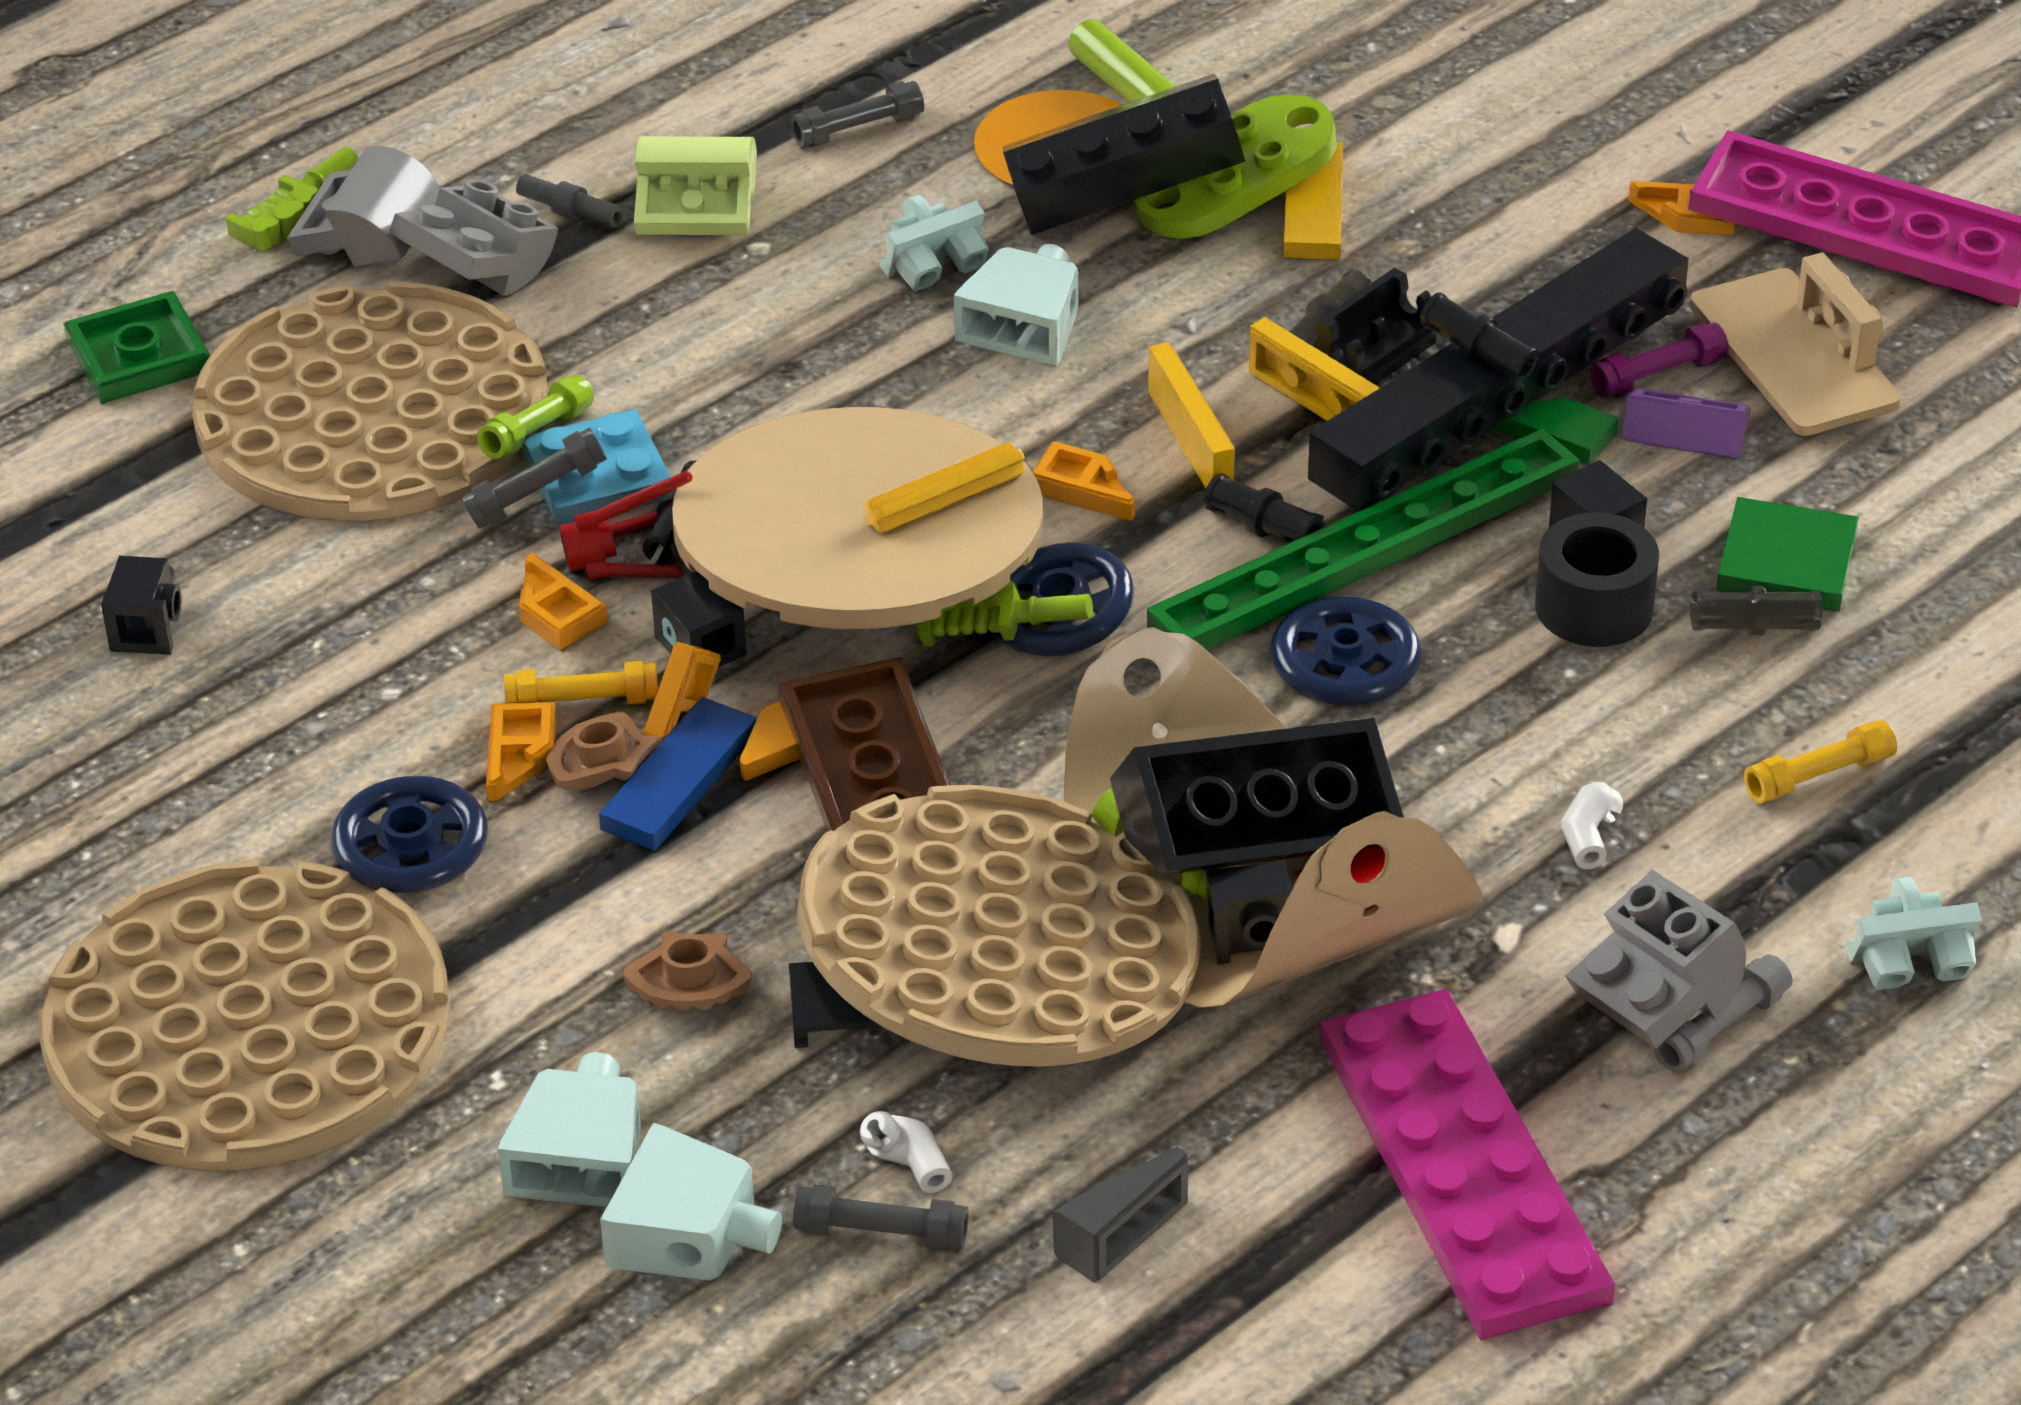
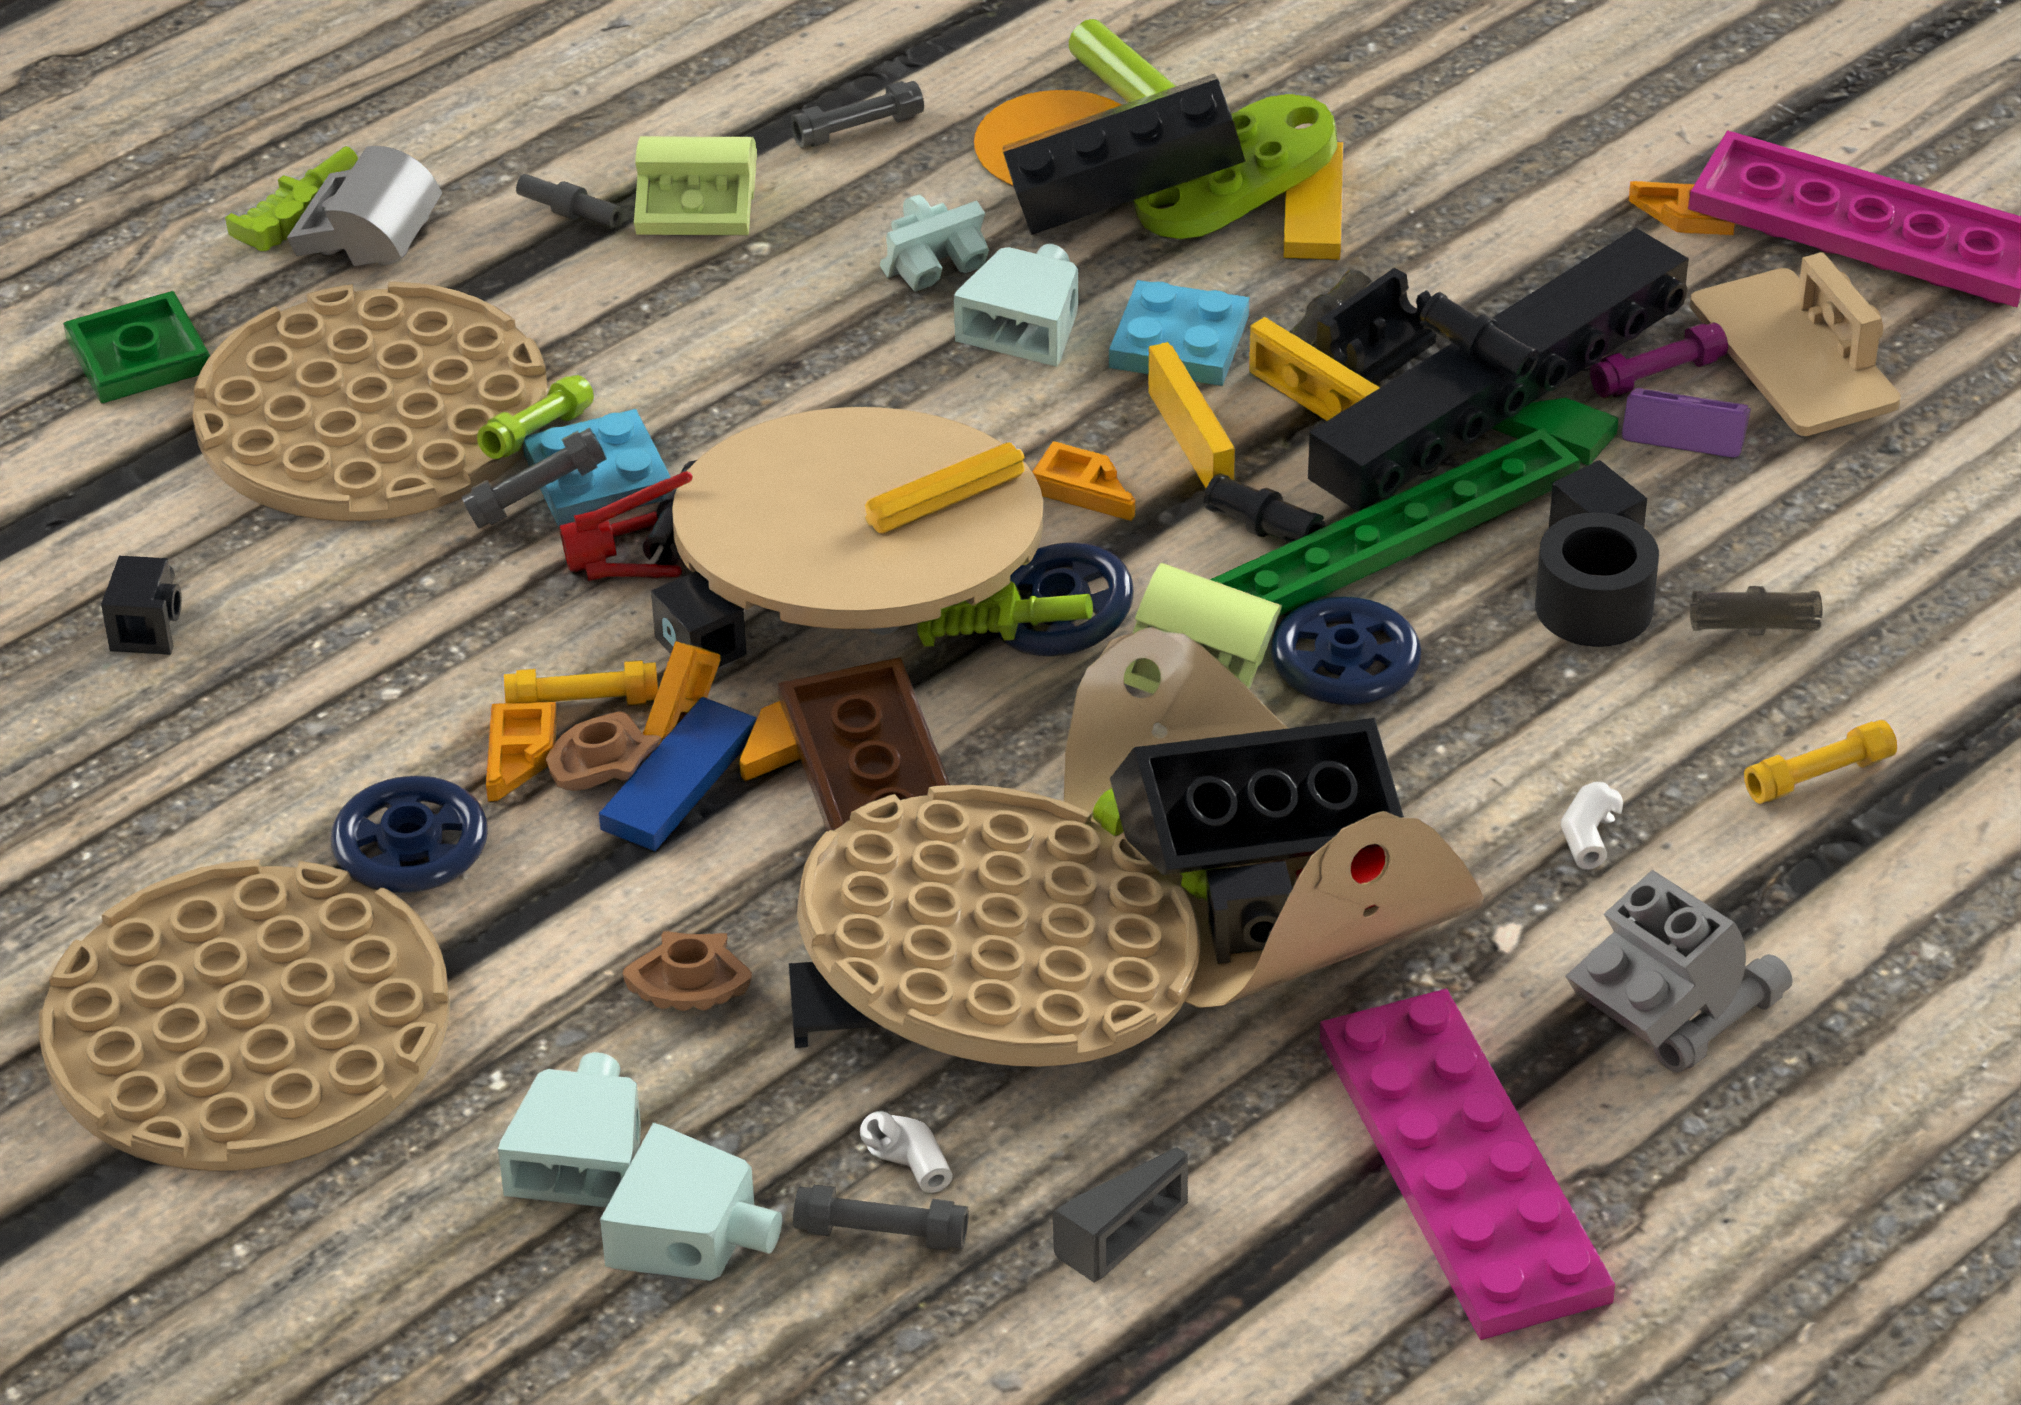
(480, 235): light grey brick -> none
(557, 606): light orange tile -> none
(1196, 322): none -> medium azure plate
(1218, 617): none -> yellowish green brick
(1788, 550): green tile -> none
(1914, 926): light aqua hips -> none

